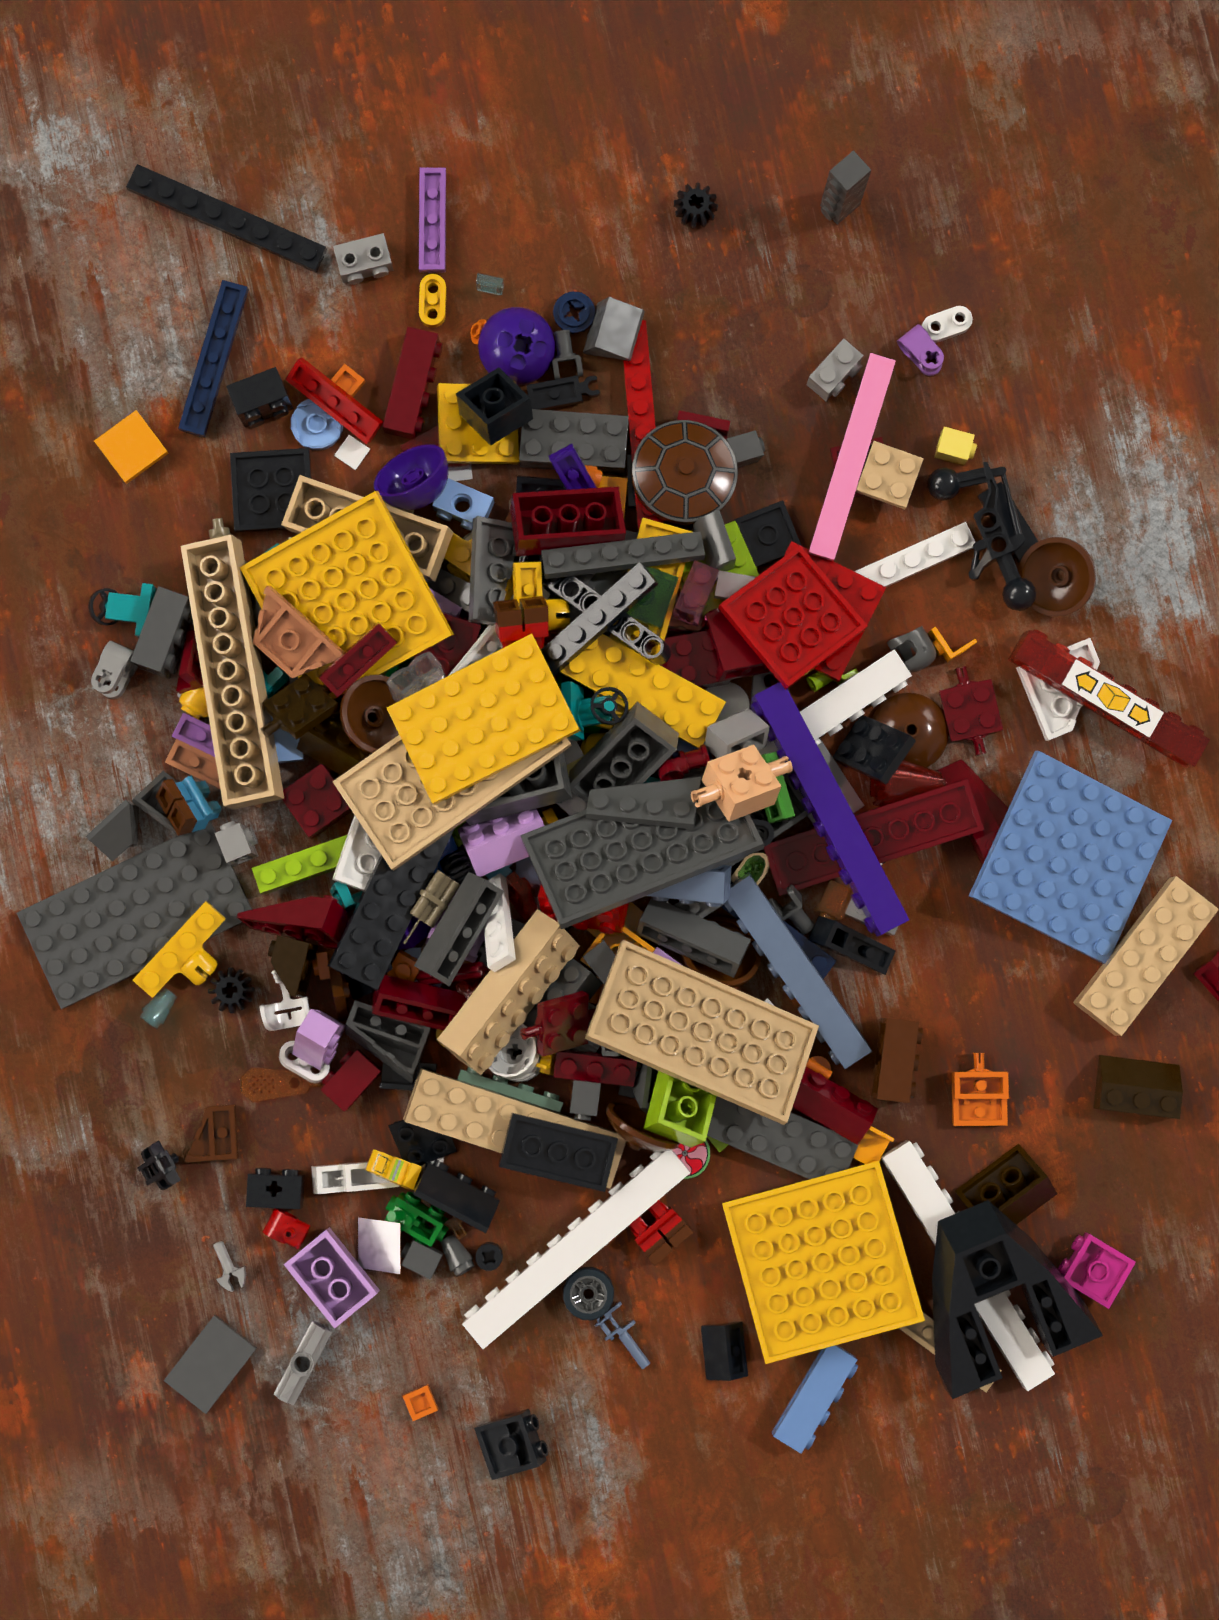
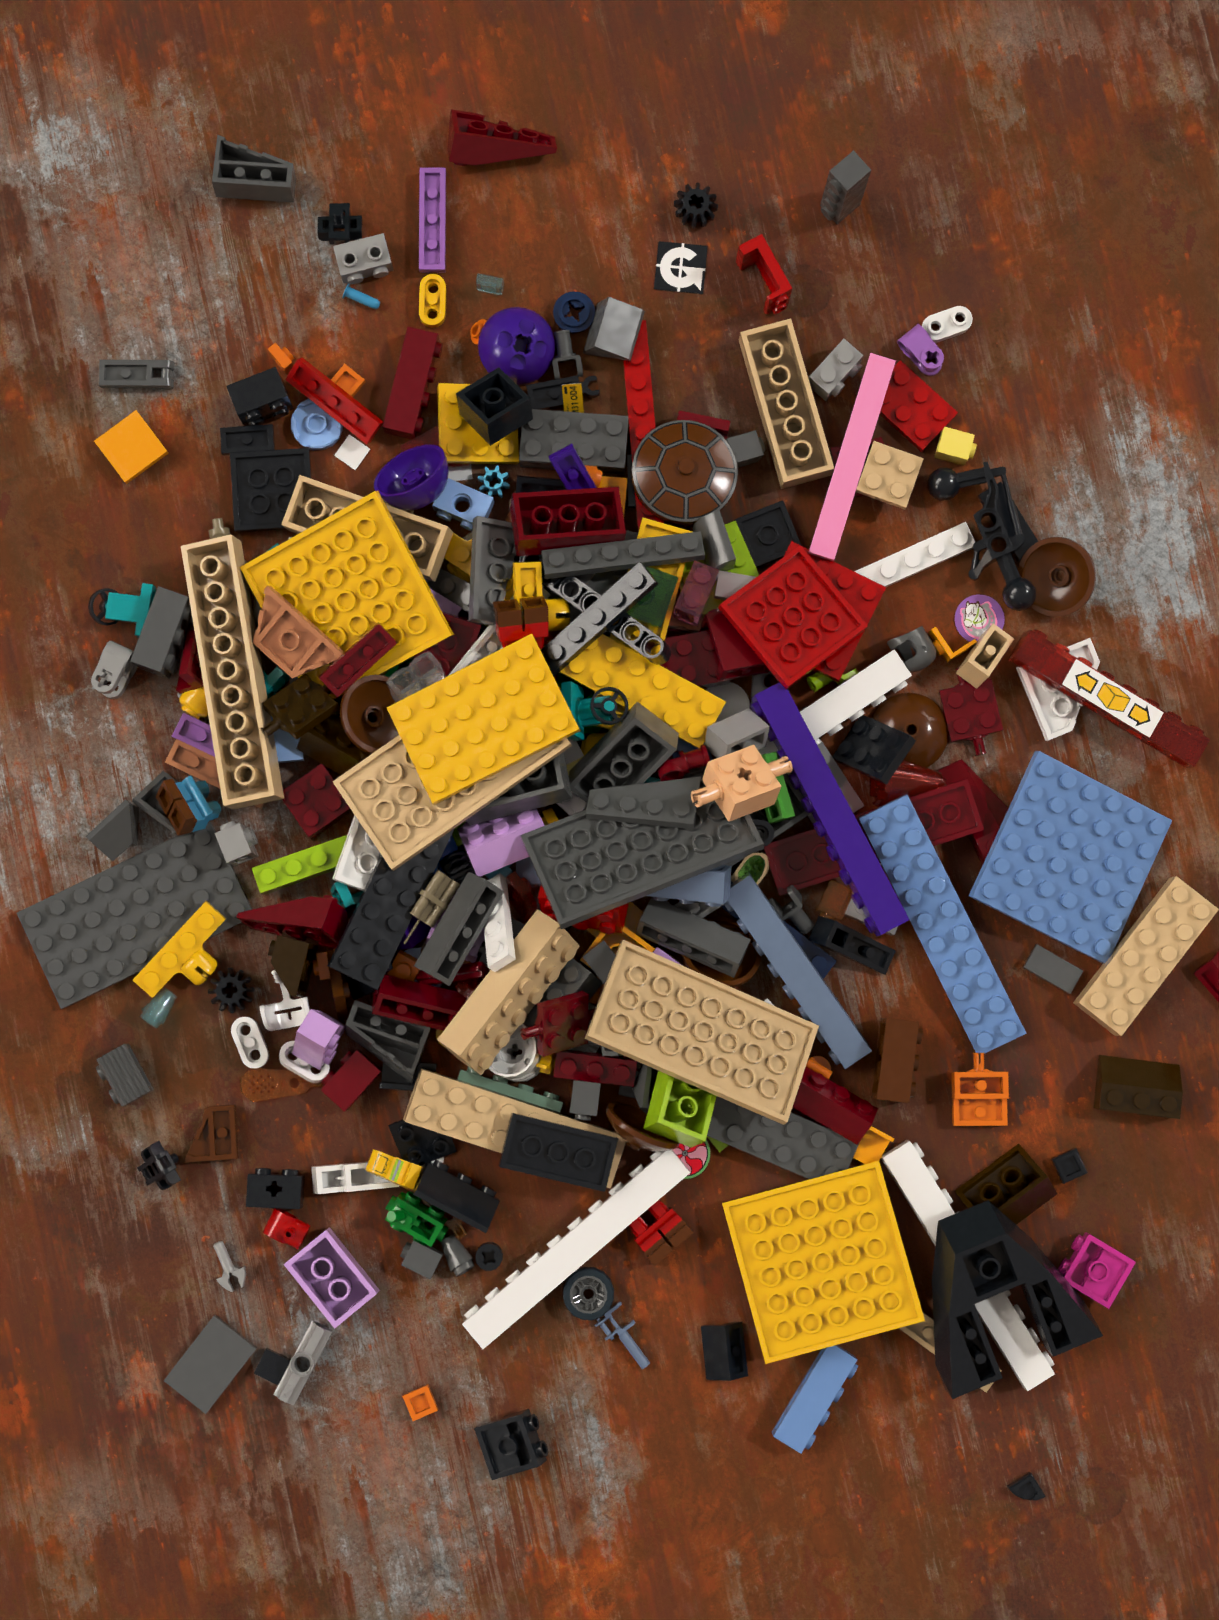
(124, 1075): none -> dark grey brick
(135, 374): none -> dark grey plate
(213, 358): dark blue plate -> none
(226, 218): black plate -> none
(247, 439): none -> black plate
(250, 1042): none -> white plate
(251, 175): none -> dark grey wedge
(272, 1366): none -> black tile
(282, 357): none -> orange plate
(336, 219): none -> black piece
(361, 297): none -> dark azure piece
(379, 1245): flat silver sticker -> none
(483, 142): none -> dark red wedge
(489, 476): none -> medium azure gear
(573, 397): none -> yellow sticker
(680, 267): none -> sticker
(759, 253): none -> red panel
(786, 403): none -> tan brick
(915, 407): none -> red plate
(942, 925): none -> medium blue plate
(976, 615): none -> sticker
(985, 655): none -> tan brick
(1026, 1488): none -> black tile
(1052, 969): none -> dark grey tile
(1069, 1165): none -> black tile

